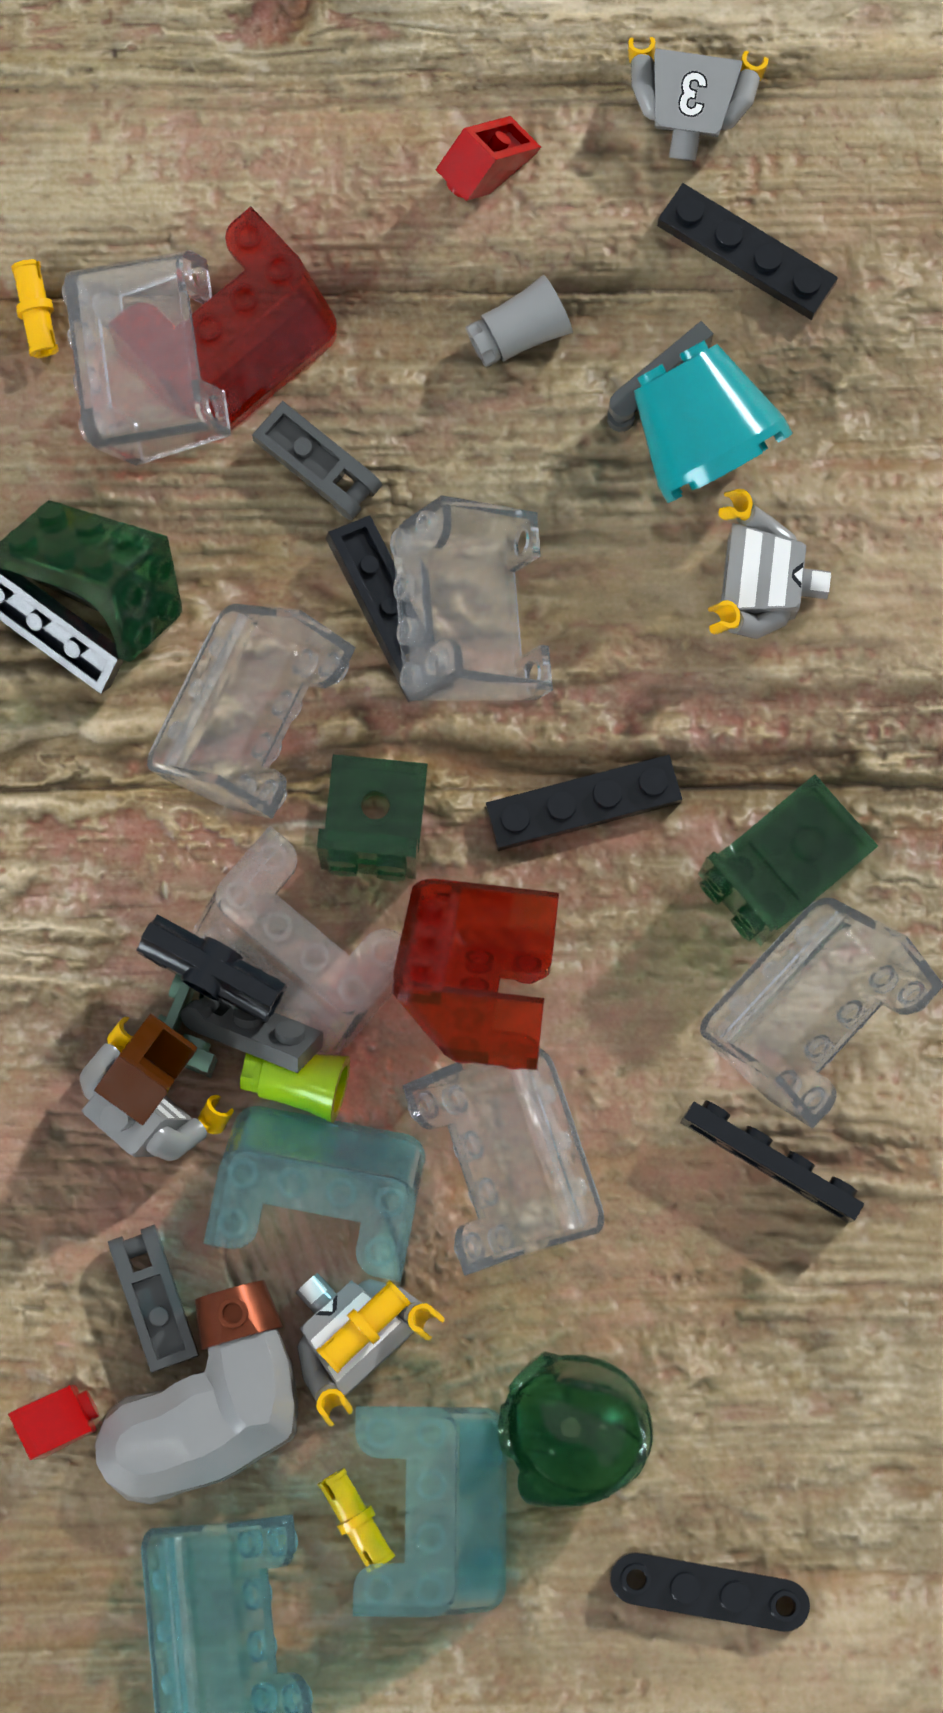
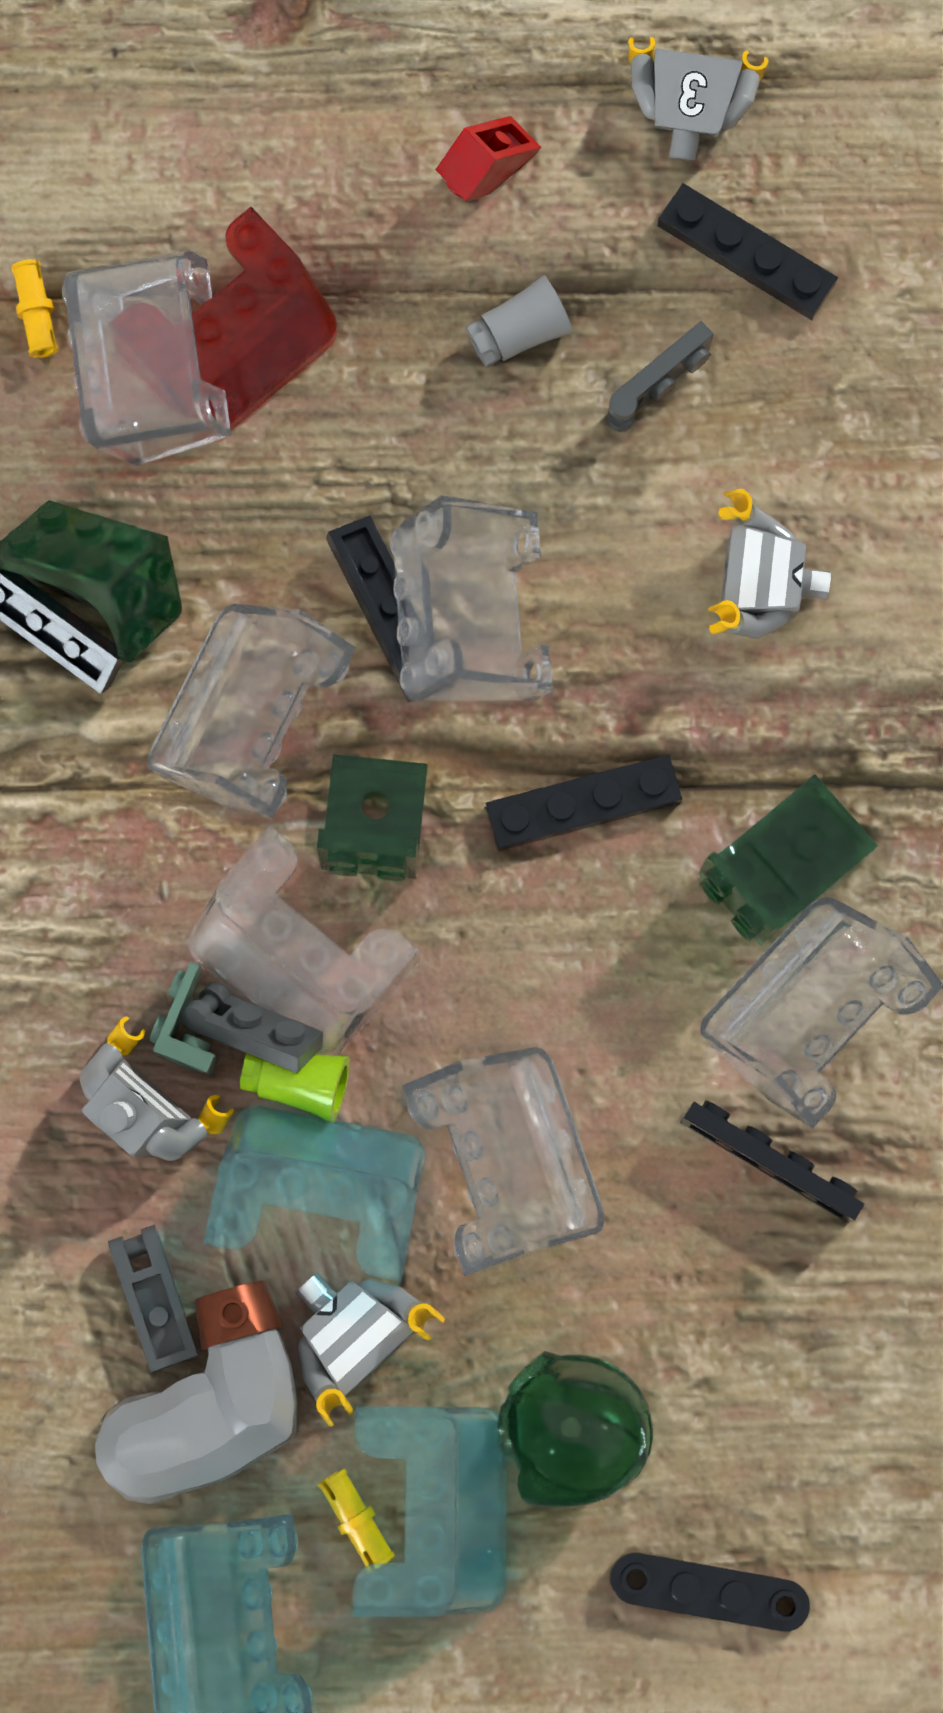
(55, 1421): red slope -> none
(146, 1069): reddish brown panel -> none
(211, 968): black piece -> none
(315, 459): dark grey plate -> none
(363, 1326): yellow pin -> none
(451, 964): clear red windscreen -> none
(703, 419): teal cone -> none

